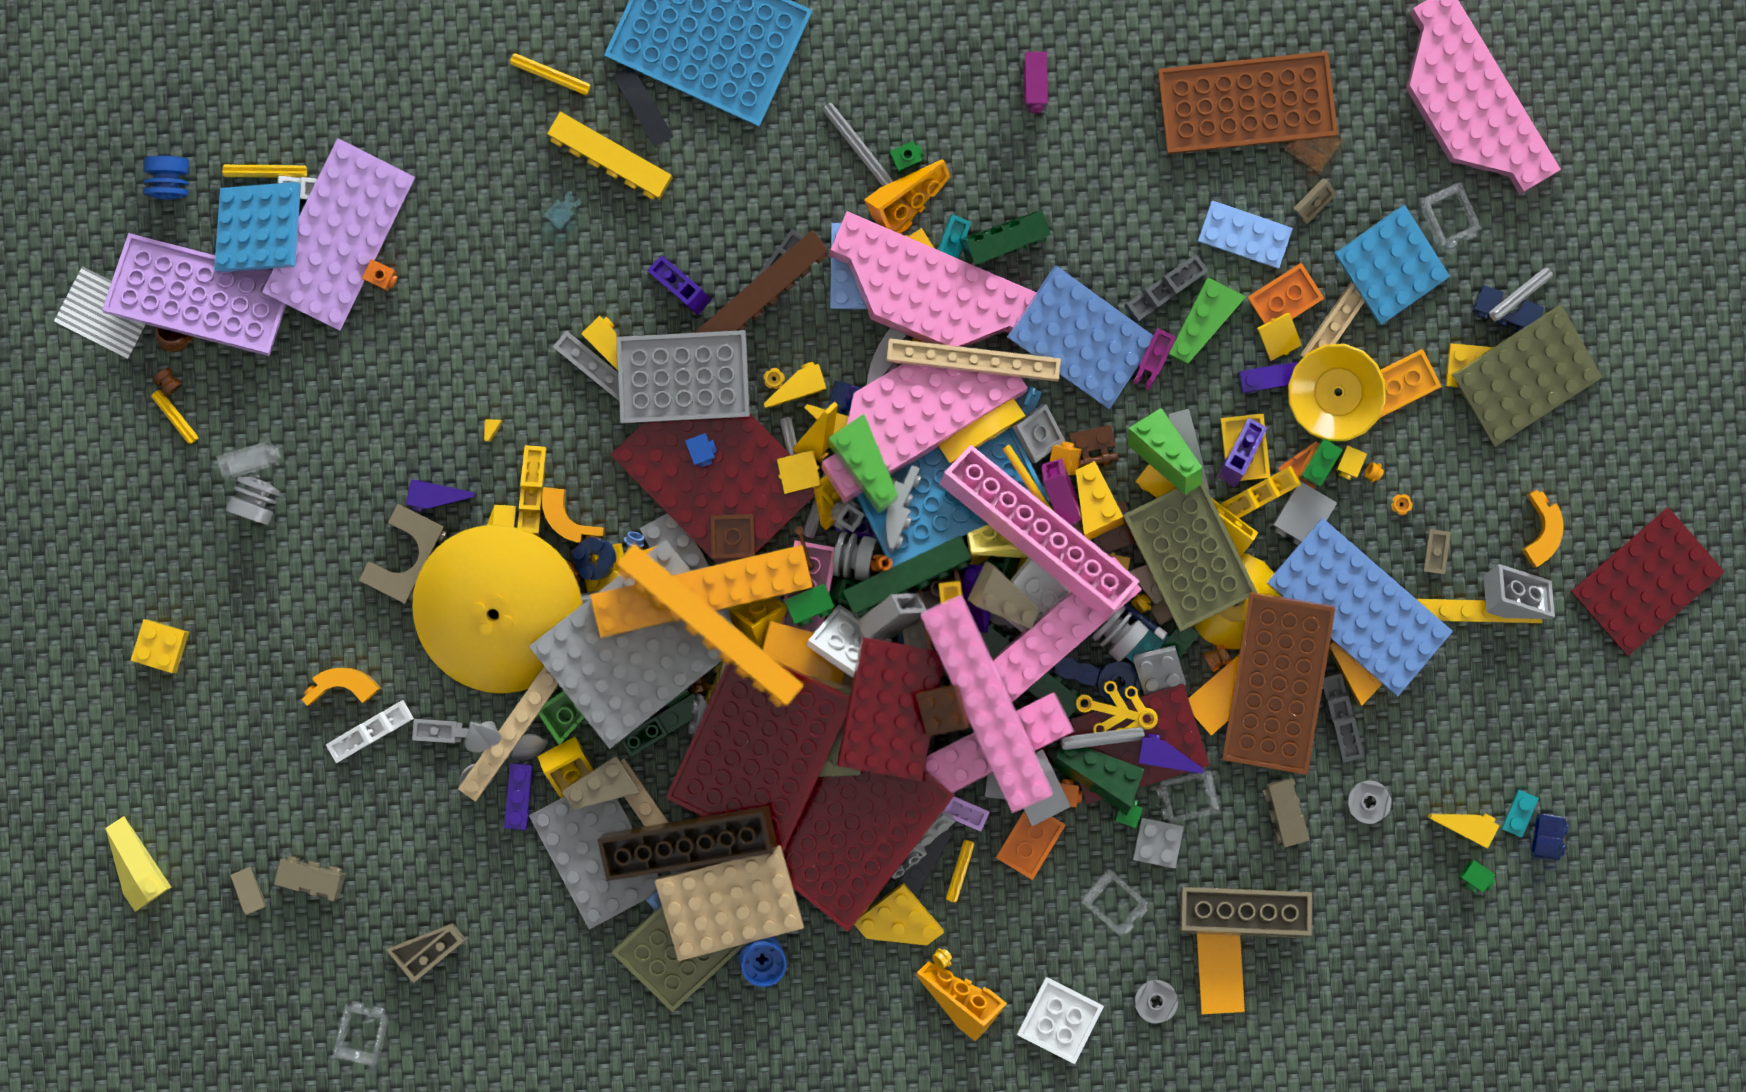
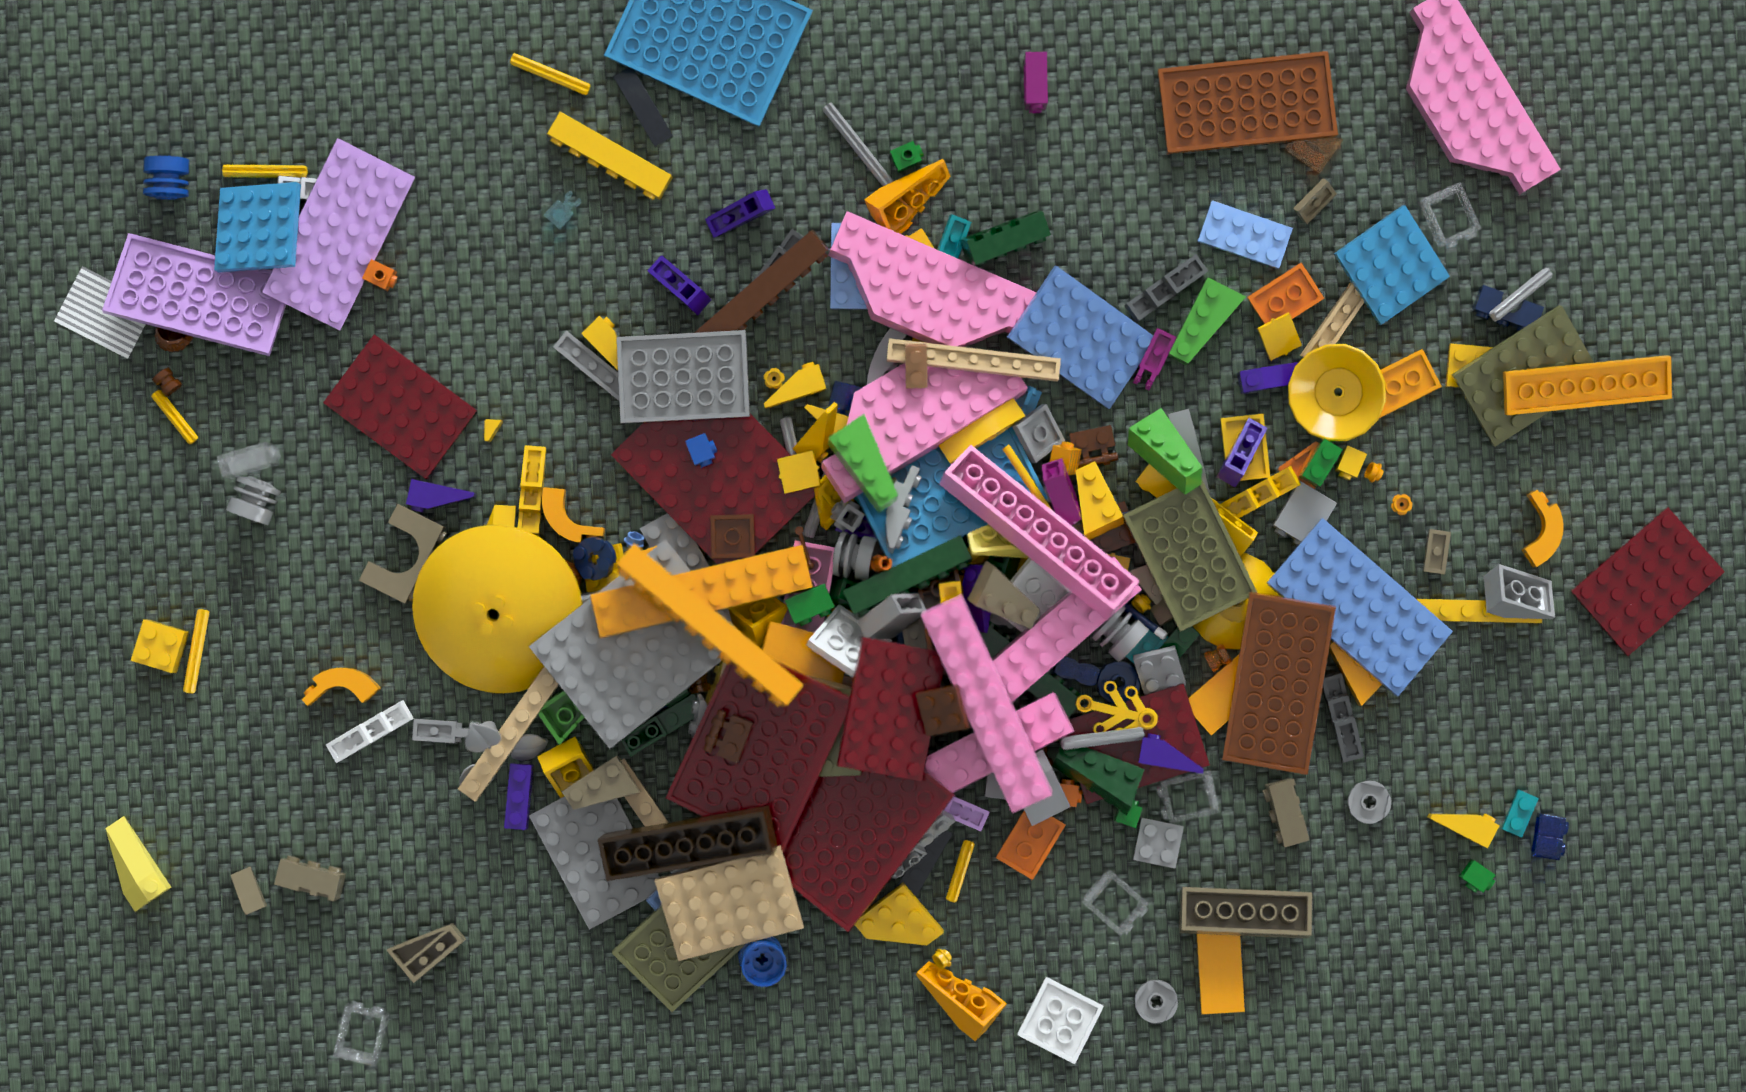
(196, 651): none -> yellow axle
(400, 406): none -> dark red plate
(734, 739): none -> reddish brown plate
(740, 212): none -> dark purple slope
(916, 365): none -> medium nougat plate
(1587, 385): none -> light orange plate

